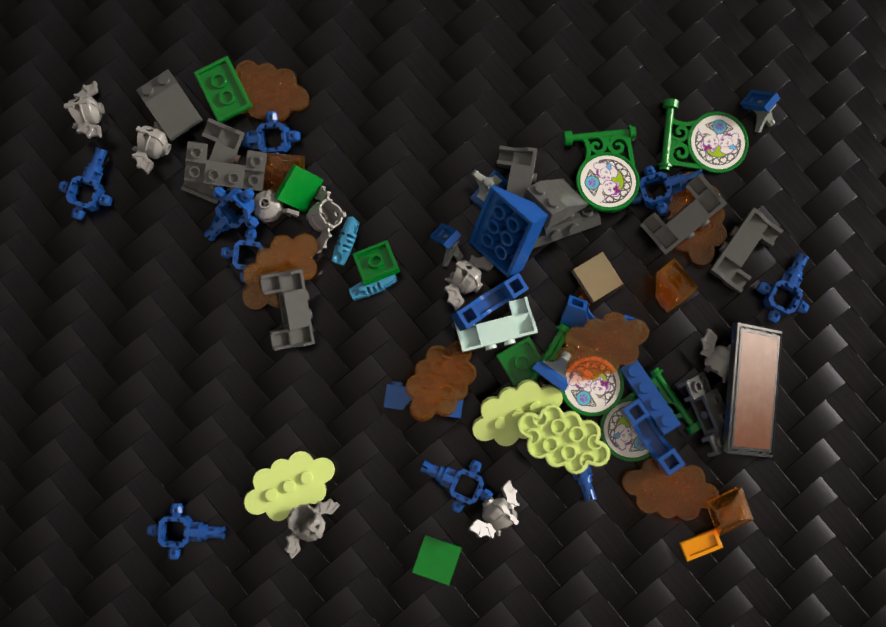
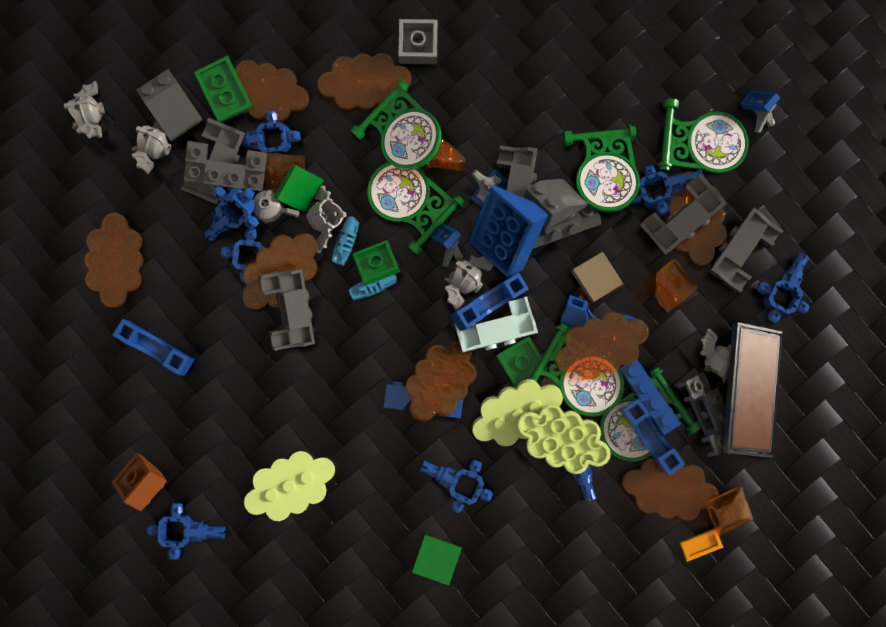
(92, 177): blue piece -> none
(113, 260): none -> clear orange plate
(138, 482): none -> dark orange slope
(153, 346): none -> blue arch
(307, 524): light grey helmet -> none
(362, 80): none -> clear orange plate
(403, 195): none -> piece
(409, 136): none -> piece
(417, 41): none -> light grey brick
(447, 158): none -> clear orange slope
(497, 513): light grey helmet -> none
(554, 371): blue piece -> none

